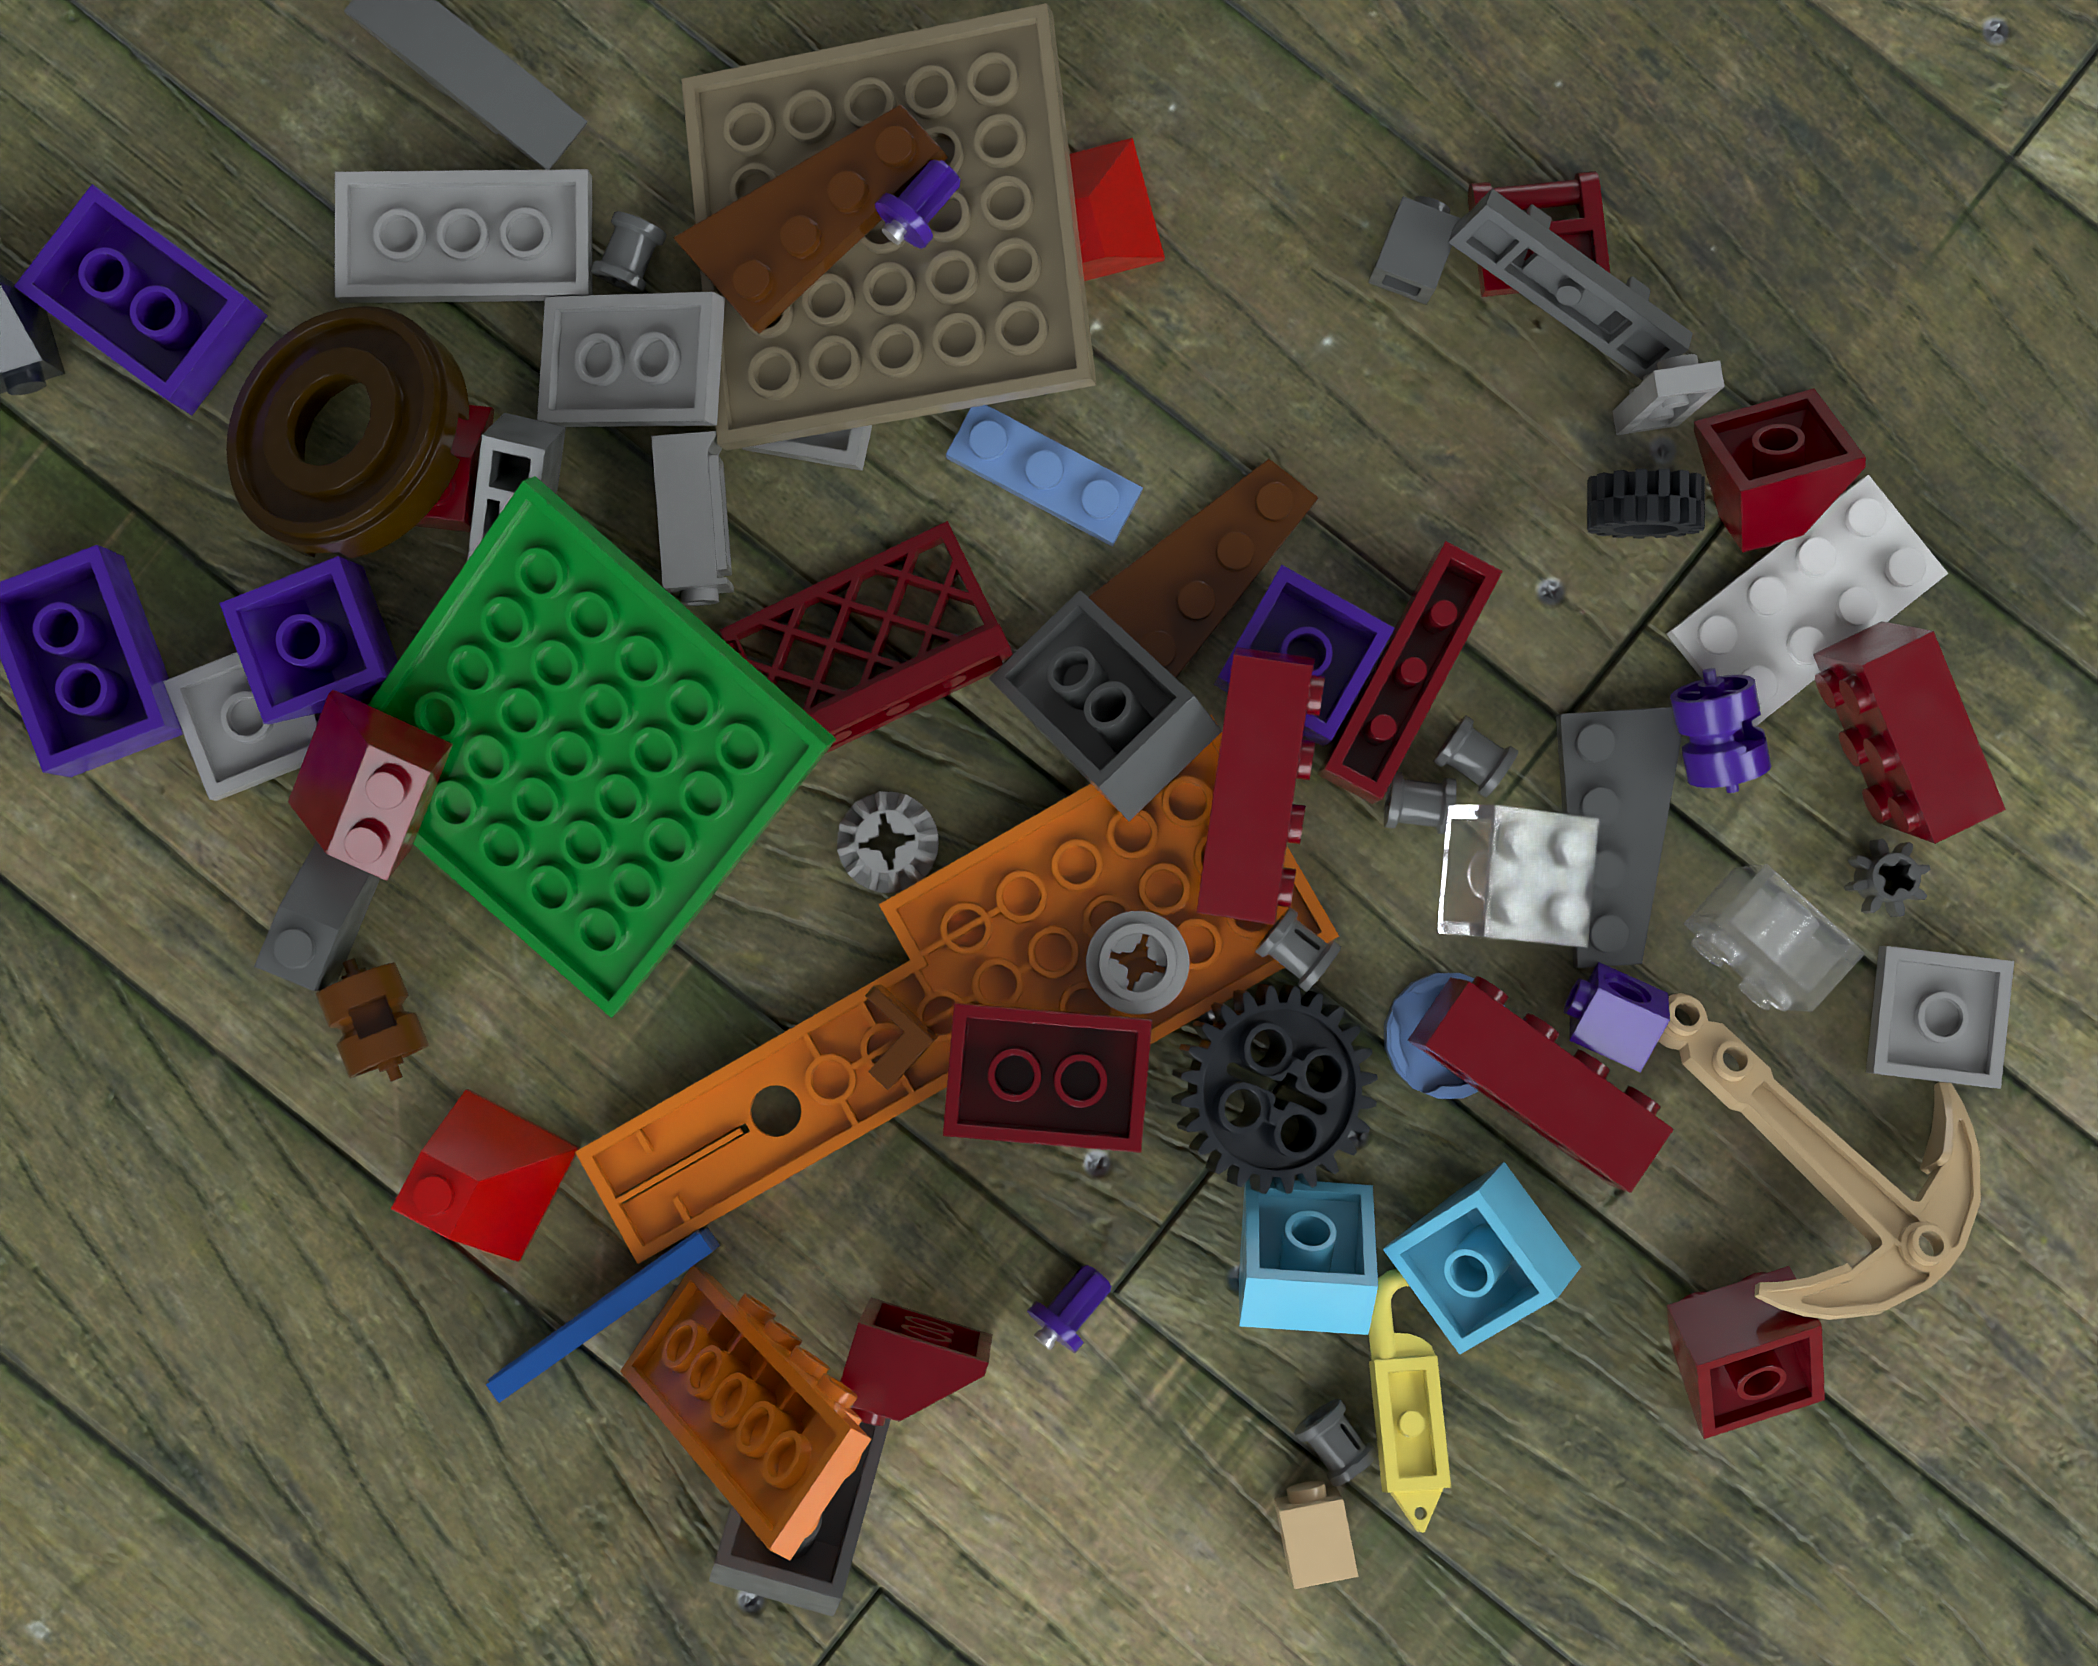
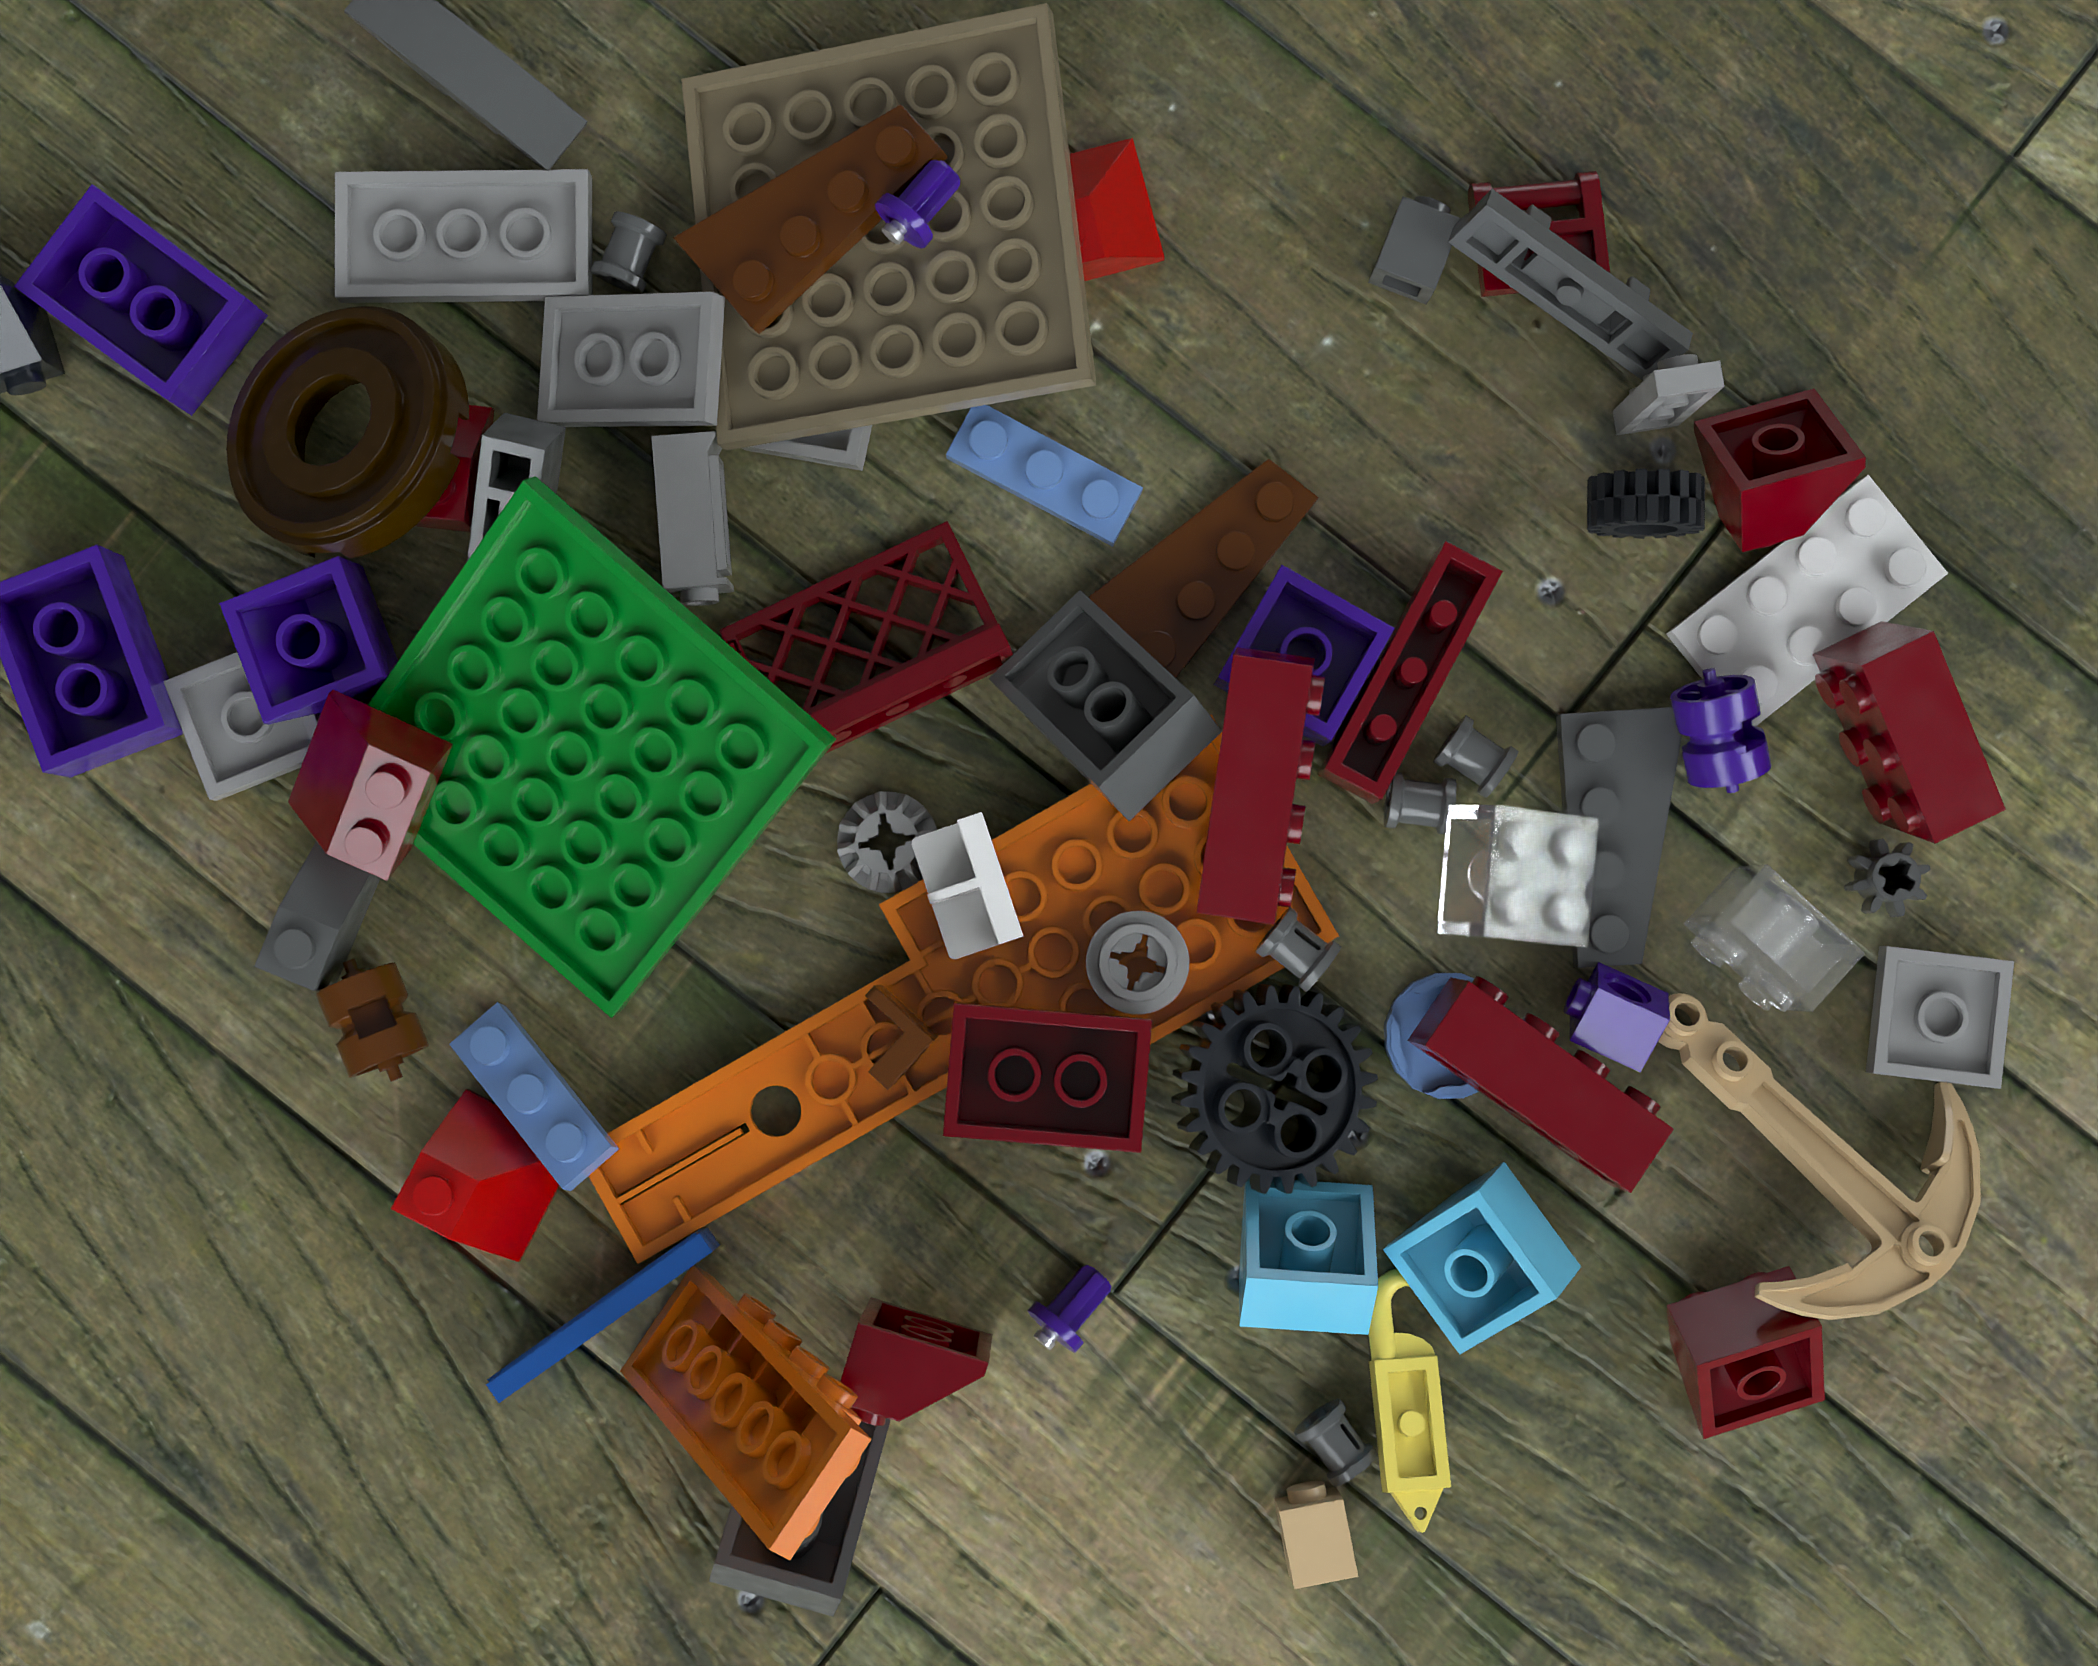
(534, 1096): none -> medium blue plate
(966, 887): none -> white panel

